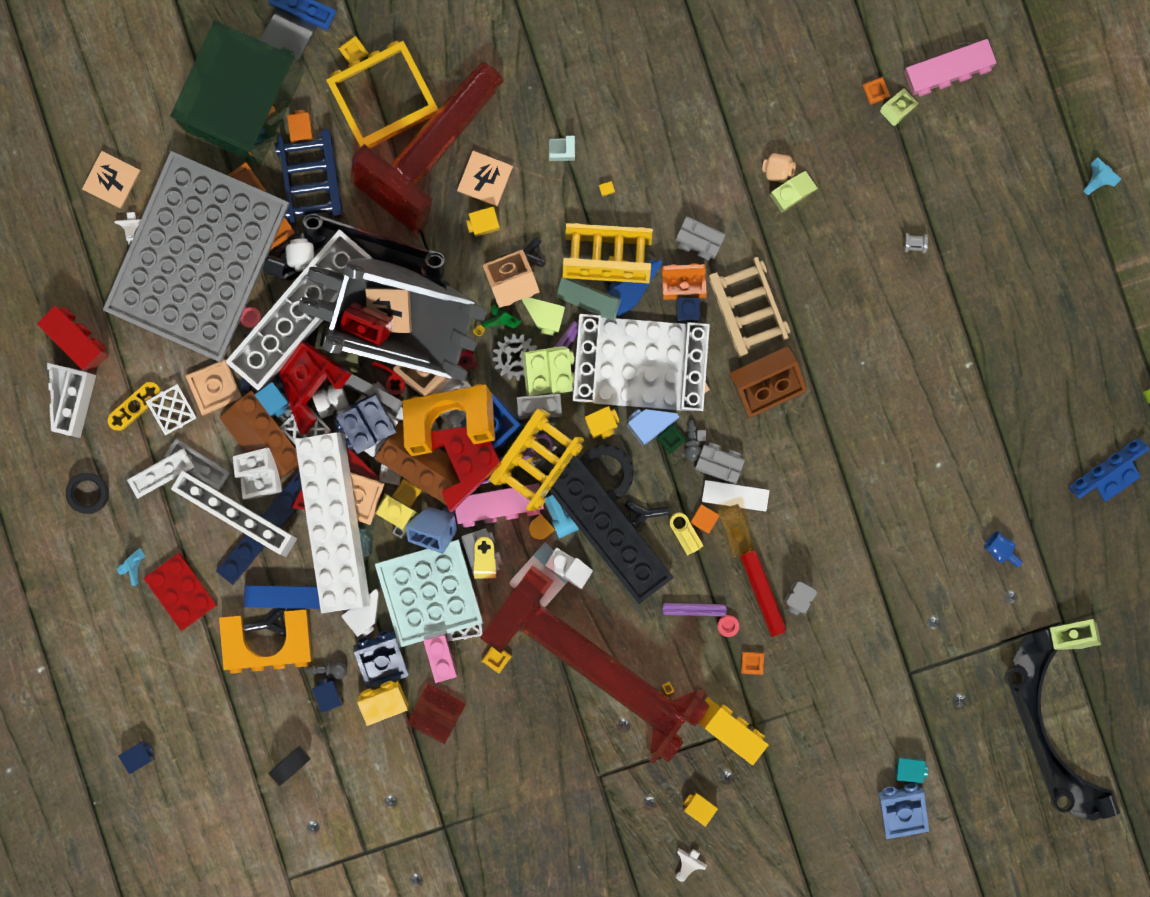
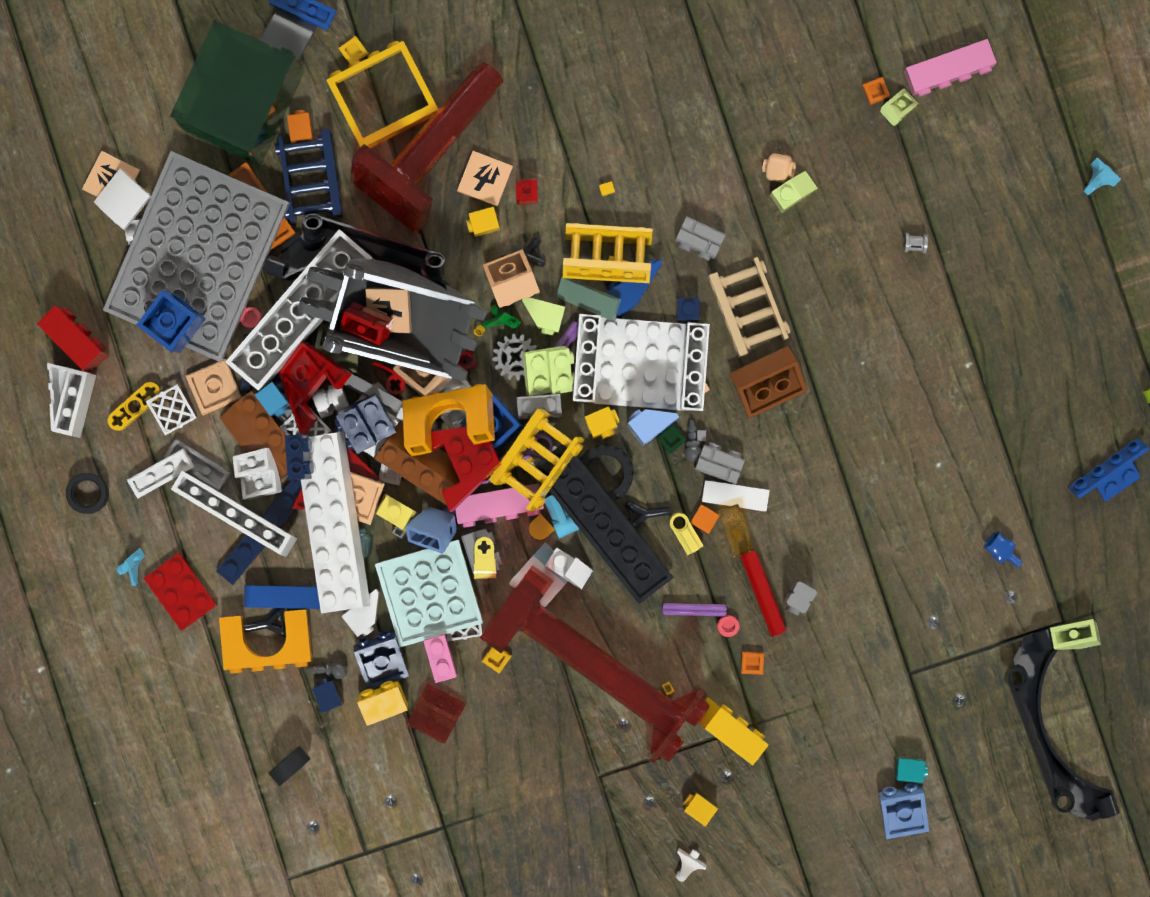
(122, 199): none -> white slope
(137, 756): dark blue brick -> none
(171, 321): none -> blue brick
(298, 457): none -> dark blue plate
(299, 254): white head -> none
(407, 493): yellow tile -> none
(526, 192): none -> red window
(562, 149): light aqua panel -> none
(684, 281): orange bracket -> none

